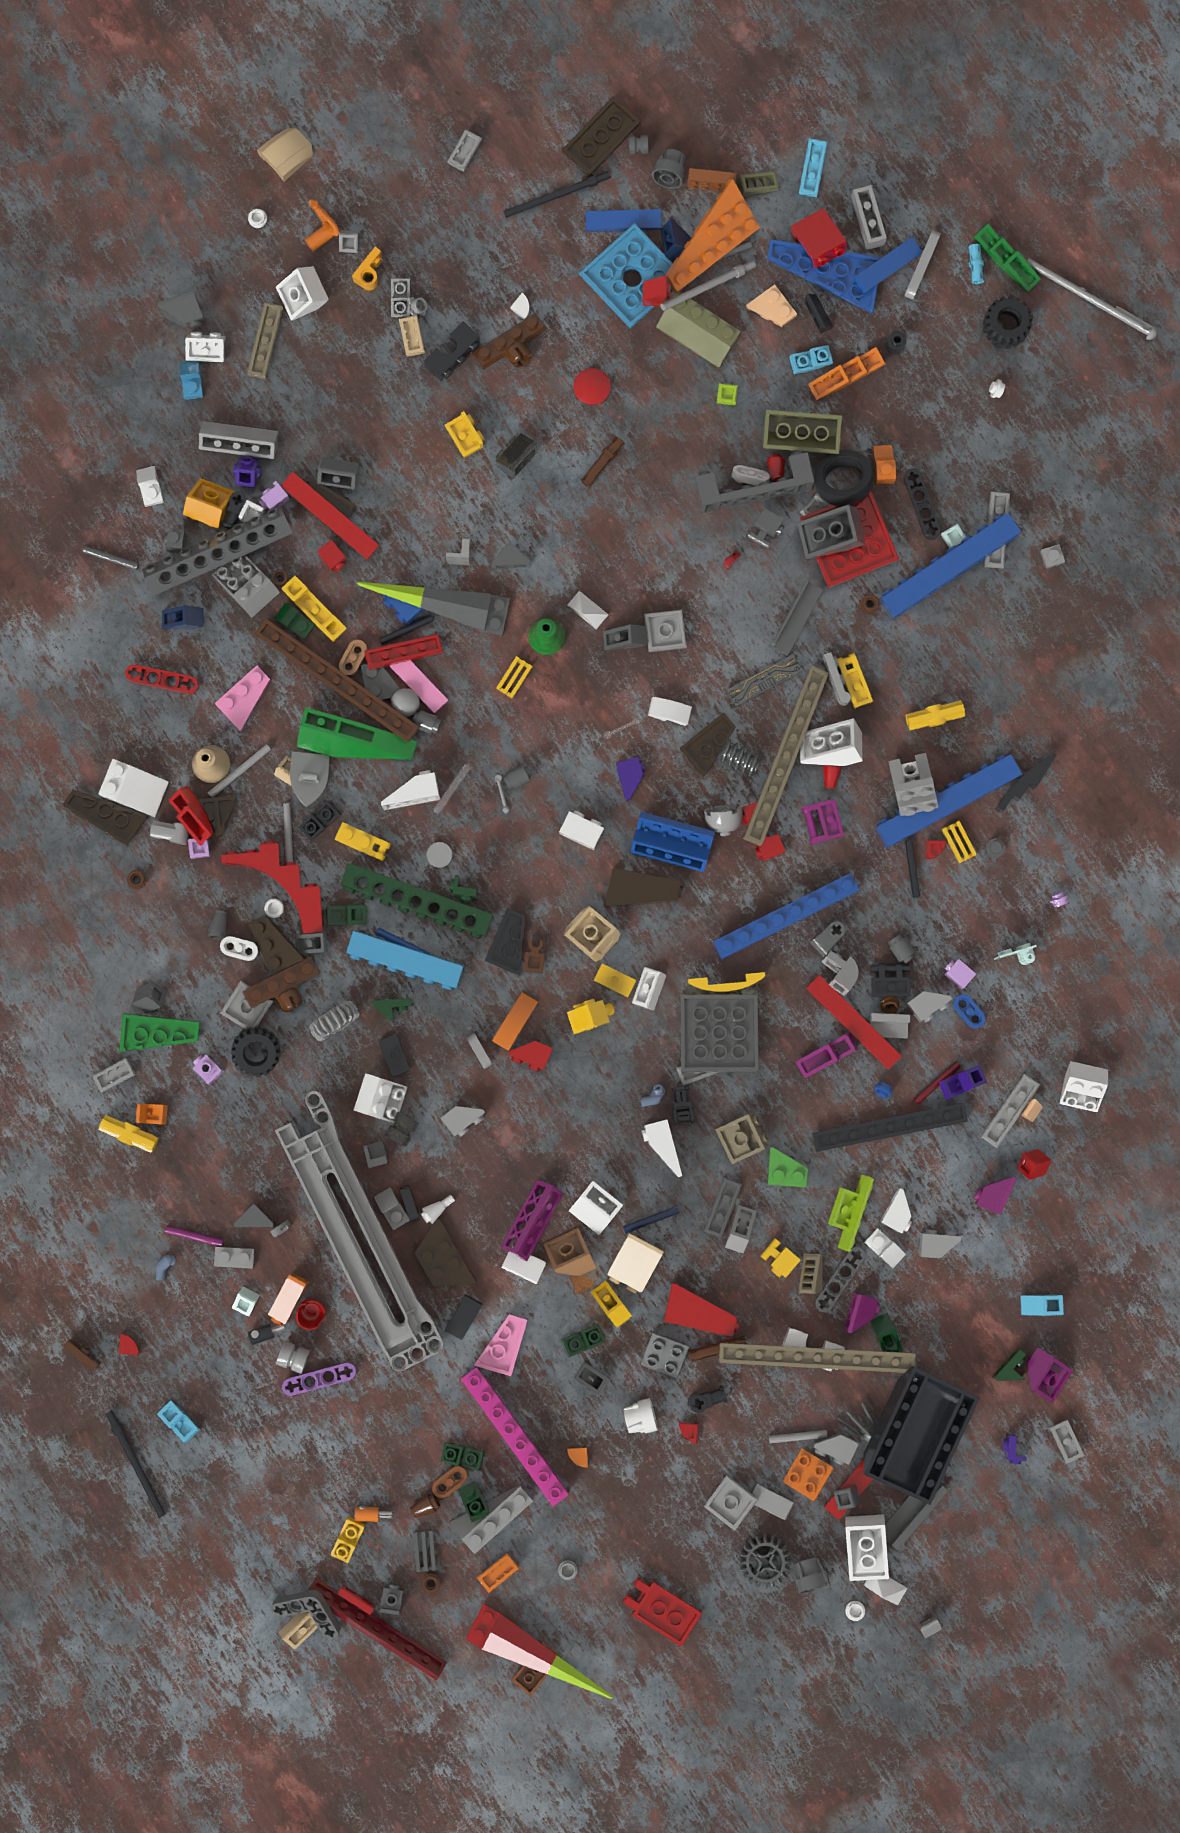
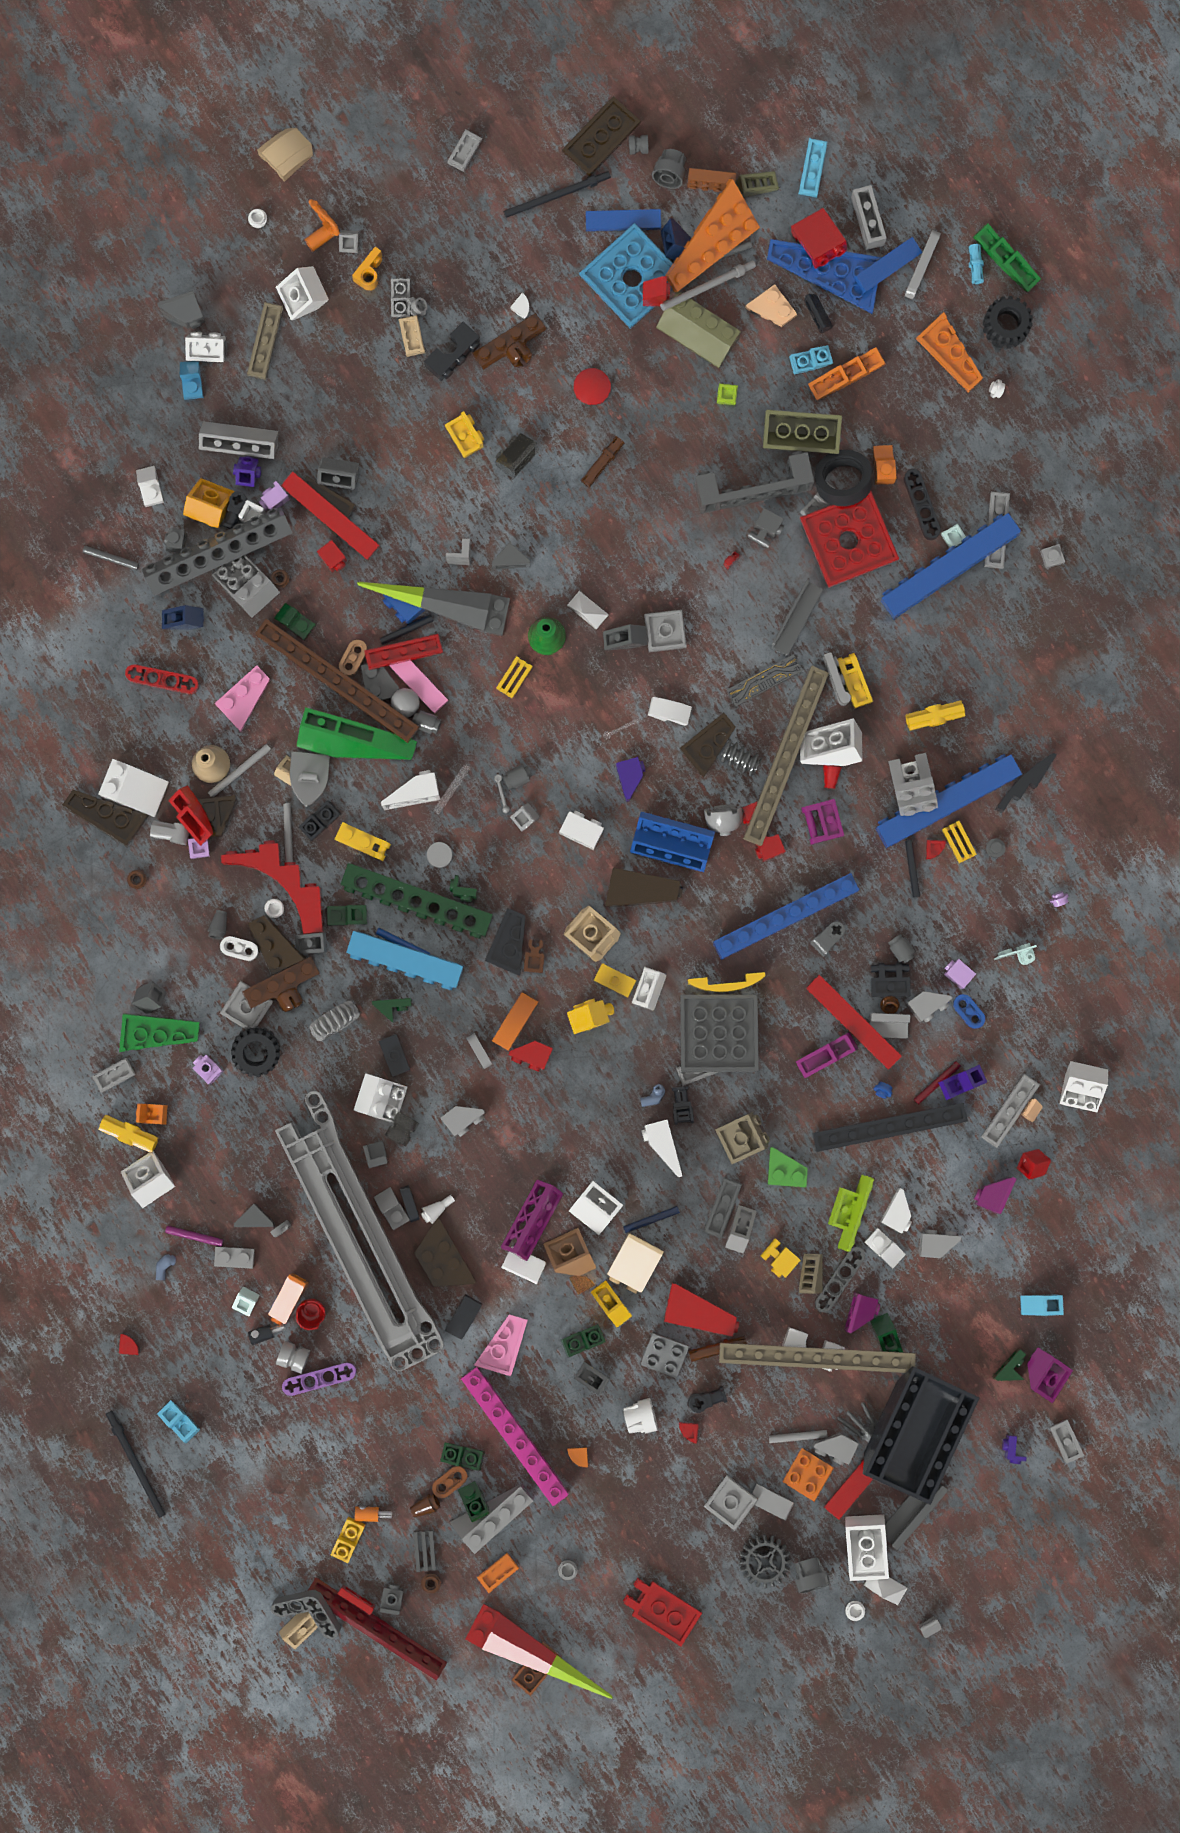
(82, 1353): reddish brown plate -> none
(147, 1179): none -> white slope
(313, 608): yellow slope -> none
(525, 817): none -> light grey slope
(749, 475): white plate -> none
(776, 466): red cone -> none
(831, 532): dark grey slope -> none
(846, 971): light grey brick -> none
(847, 1497): dark grey slope -> none
(873, 599): reddish brown plate -> none
(896, 348): black brick -> none
(946, 348): none -> orange wing
(1118, 312): light grey bar -> none

